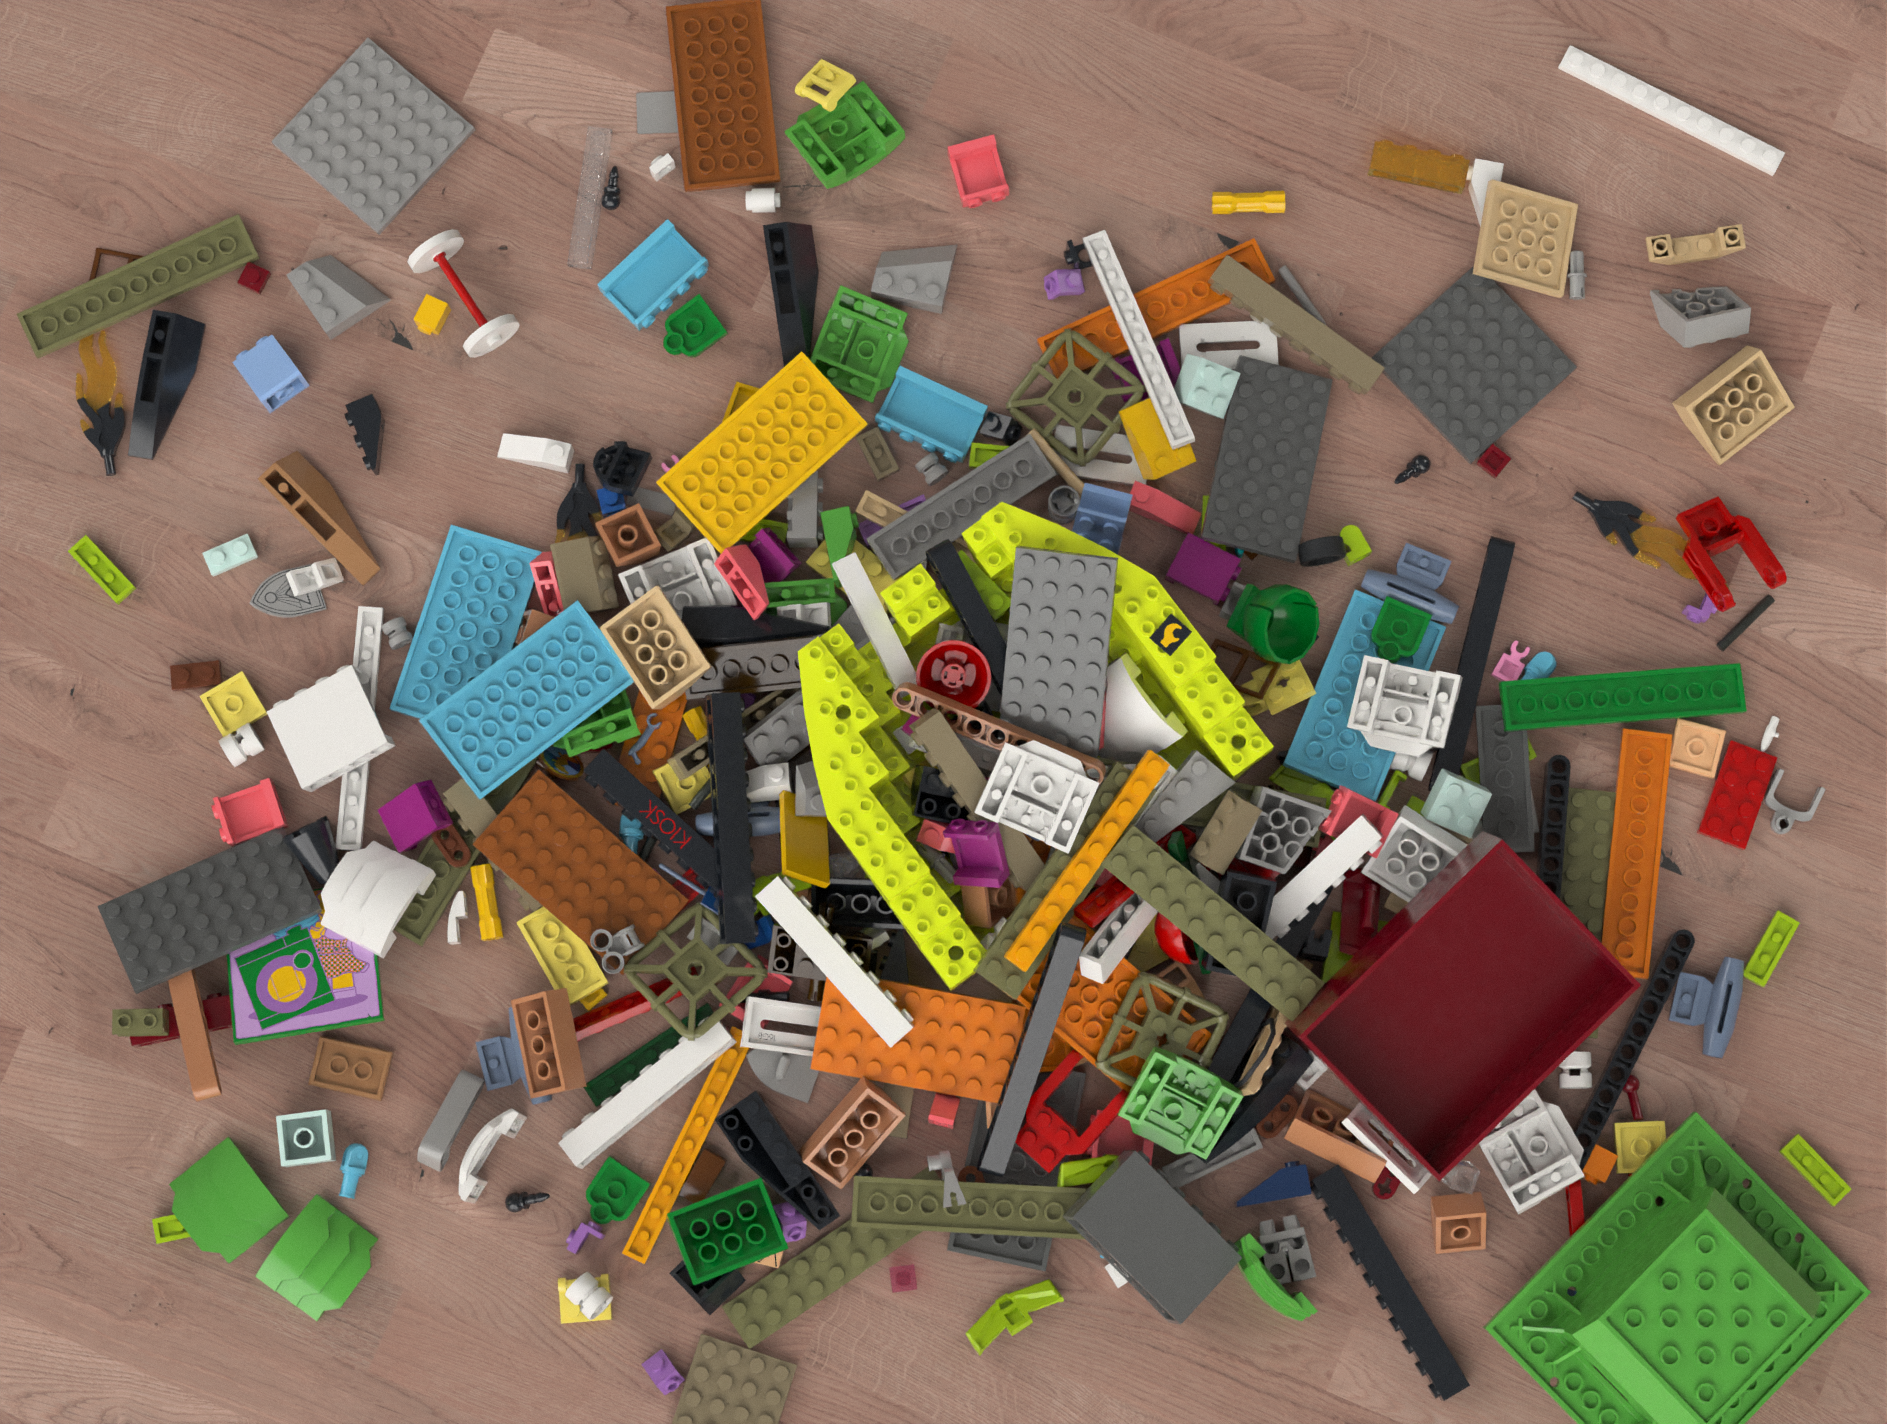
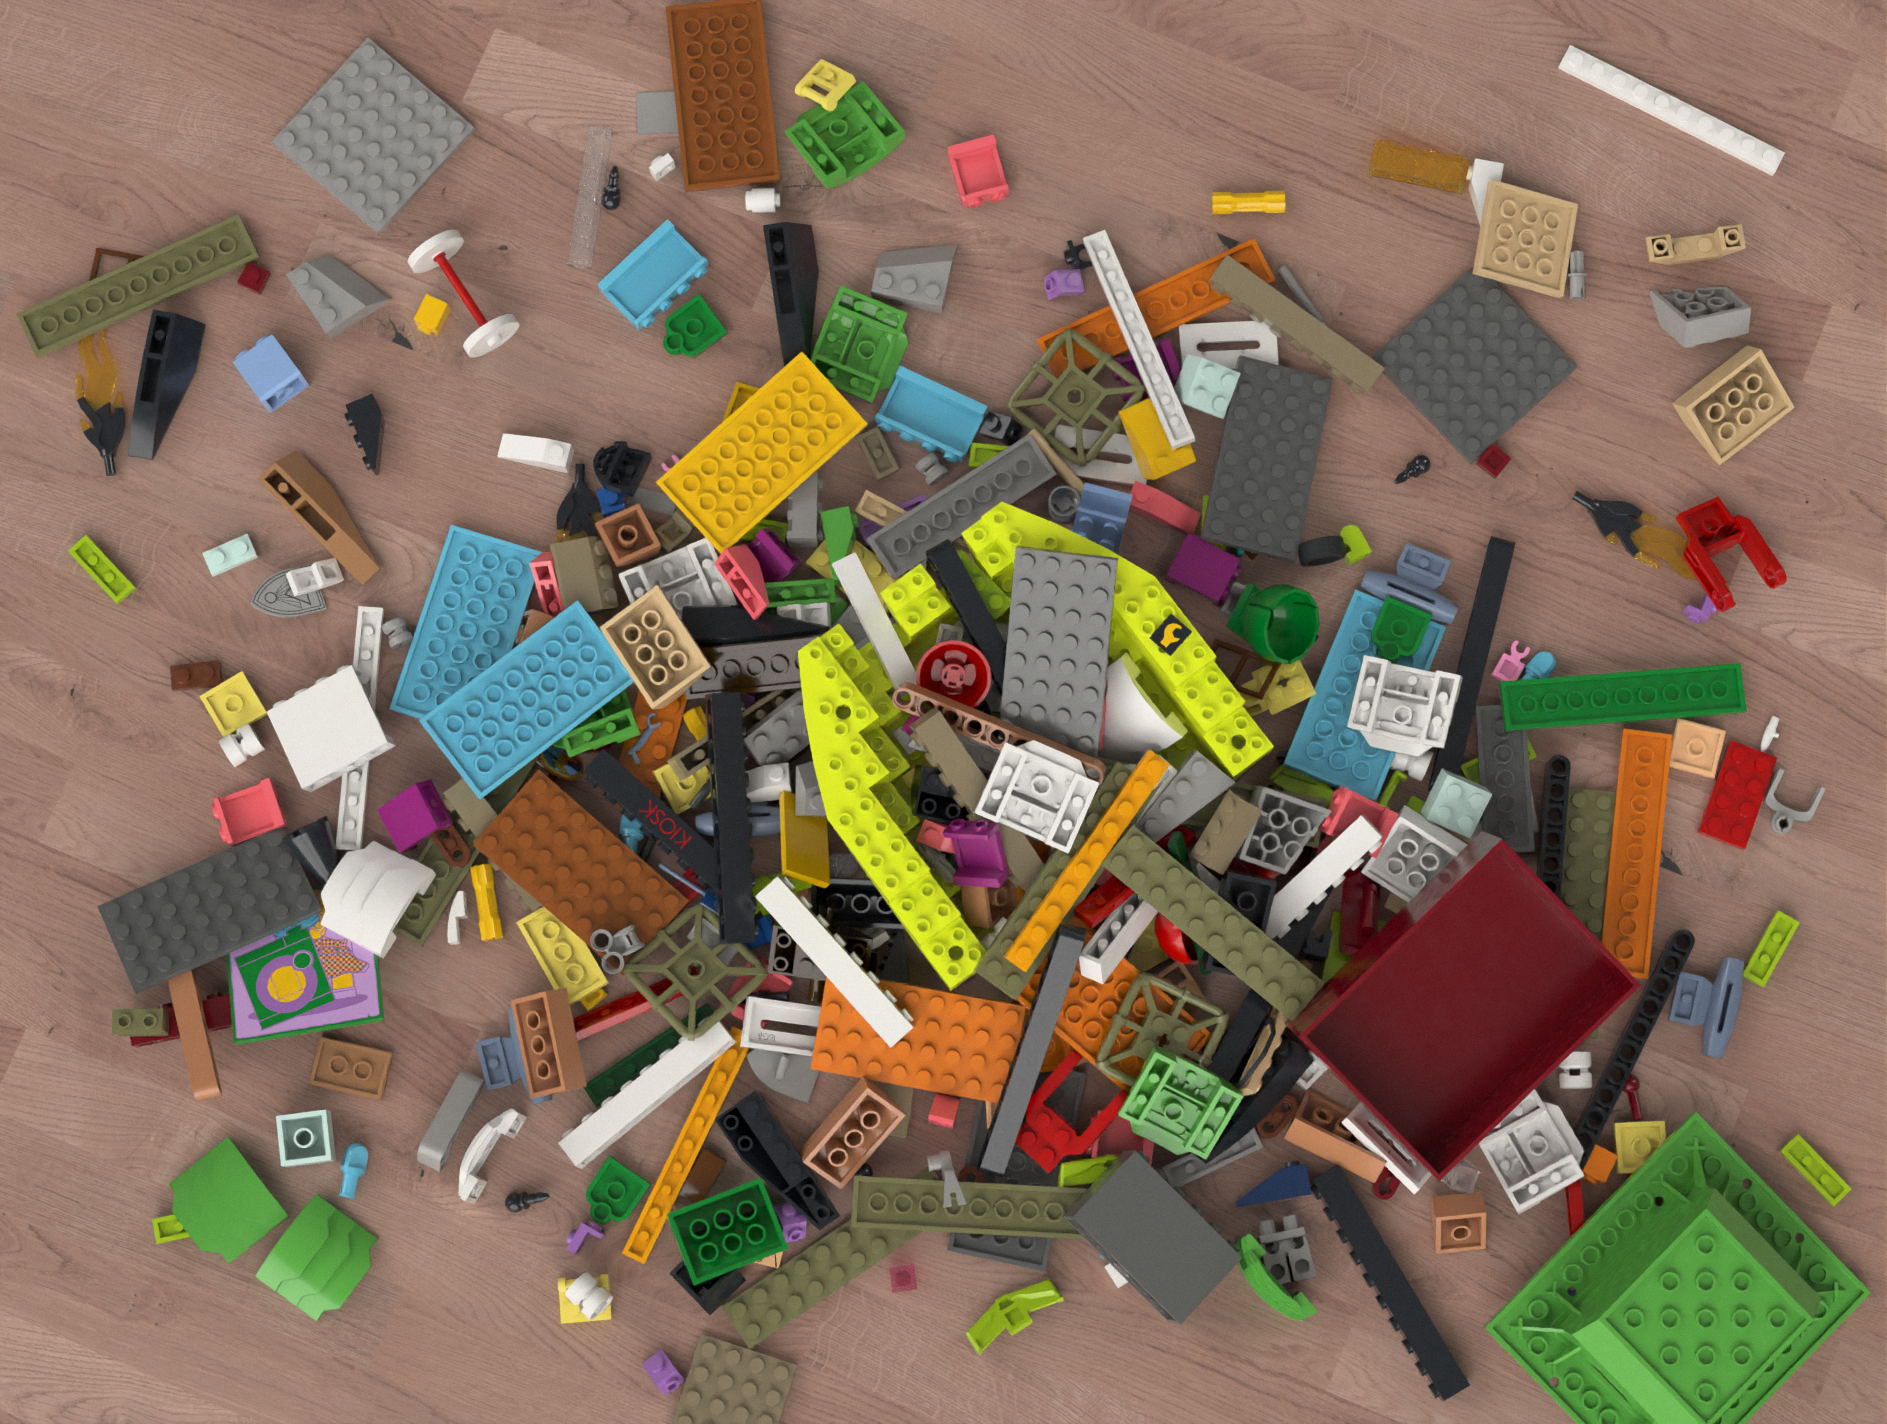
(1745, 622): pearl dark grey bar -> none

